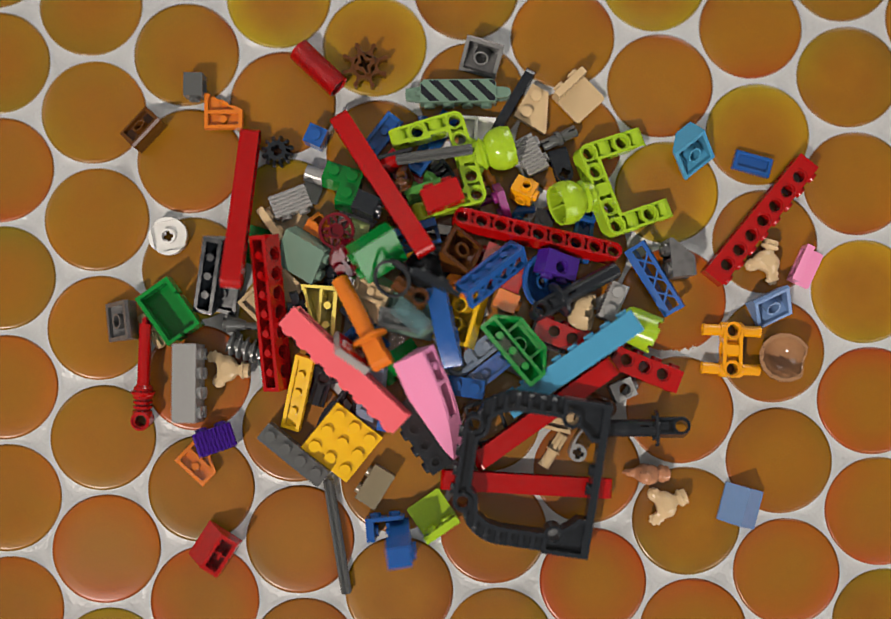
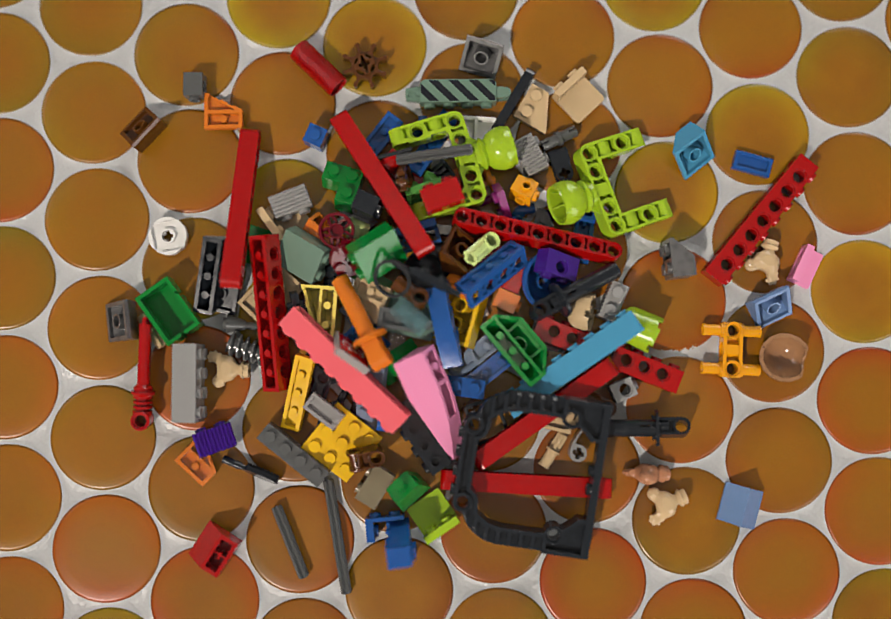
(252, 469): none -> black piece
(280, 144): black gear -> none
(290, 541): none -> dark grey axle
(313, 182): light grey panel -> none
(324, 411): none -> light grey tile
(364, 458): none -> reddish brown piece
(407, 489): none -> green torso
(481, 248): none -> yellowish green piece
(650, 280): blue fence -> none

